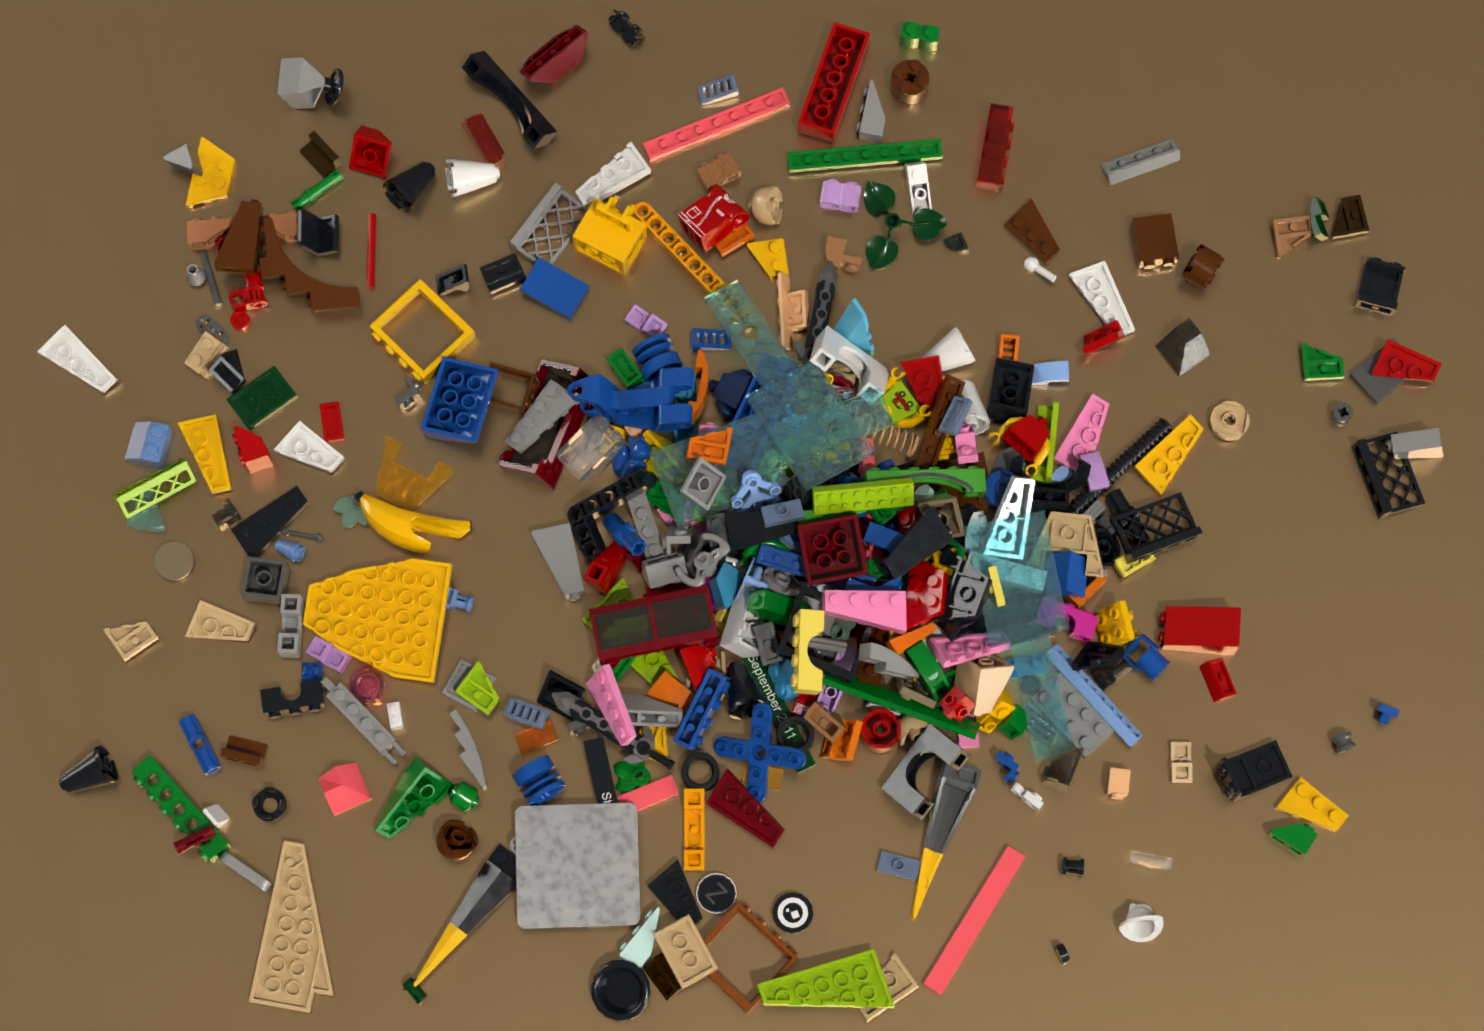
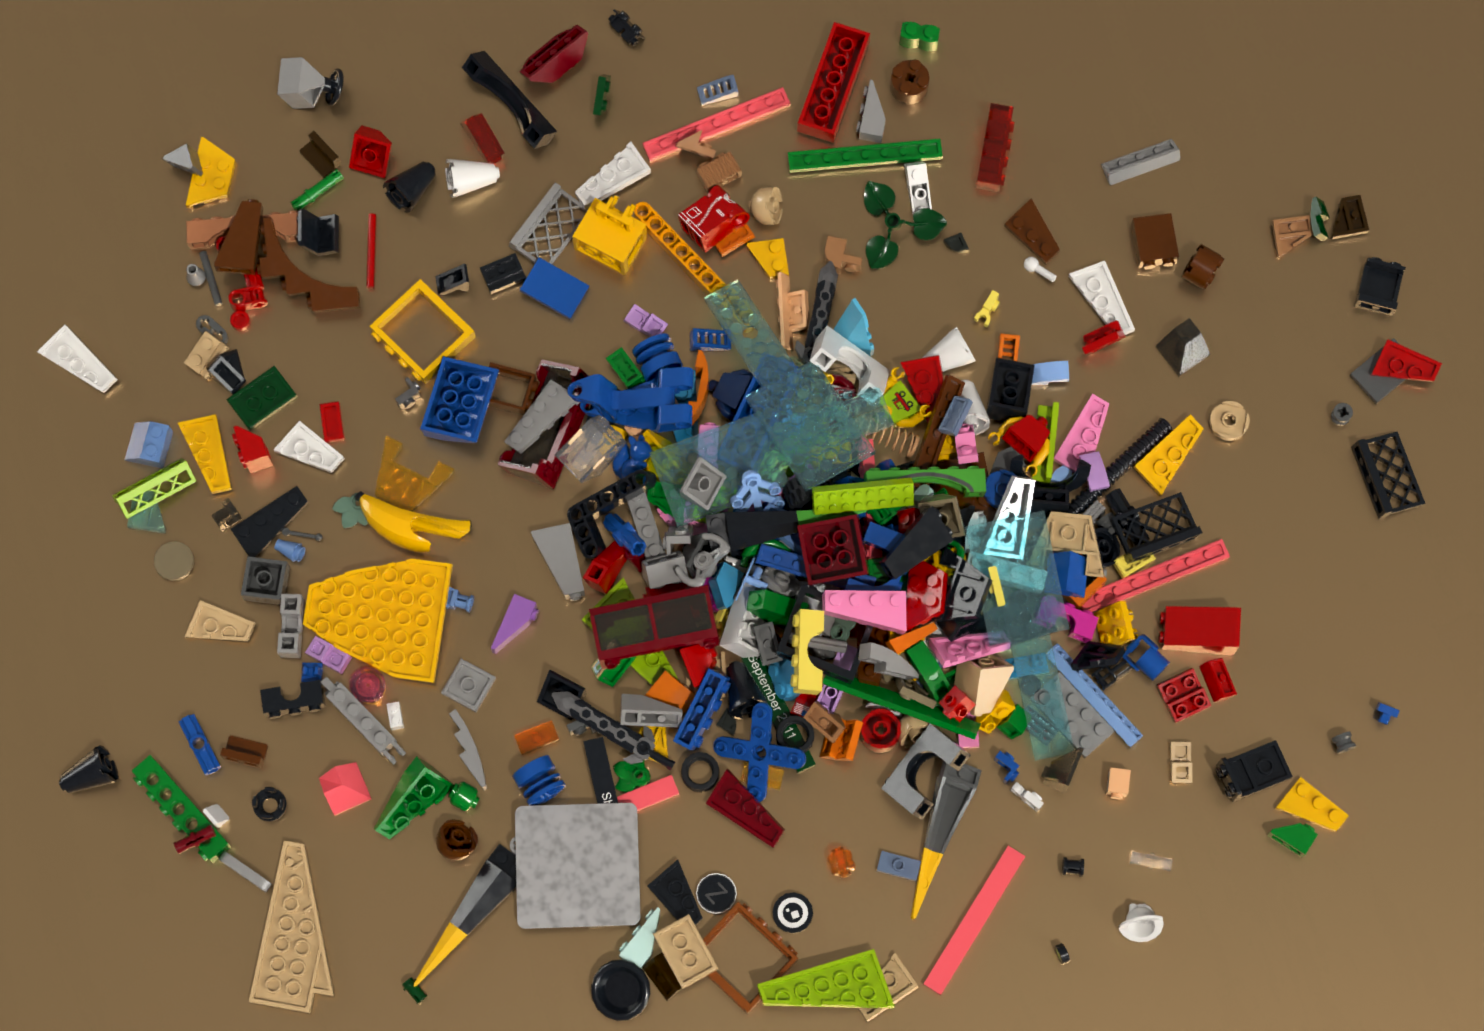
(131, 638): tan wing -> none
(478, 690): lime wing -> none
(514, 708): sand blue slope -> none
(517, 619): none -> medium lavender slope
(603, 88): none -> dark green wing
(610, 701): bright pink wing -> none
(691, 145): none -> medium nougat slope
(694, 830): light orange slope -> none
(711, 447): orange wing -> none
(727, 723): none -> pearl dark grey tile
(782, 513): sand blue plate -> none
(840, 196): lavender brick -> none
(841, 862): none -> clear orange piece
(990, 305): none -> light yellow plate
(1157, 575): none -> coral tile
(1183, 695): none -> red slope
(1320, 364): green wing -> none
(1416, 444): light grey slope -> none

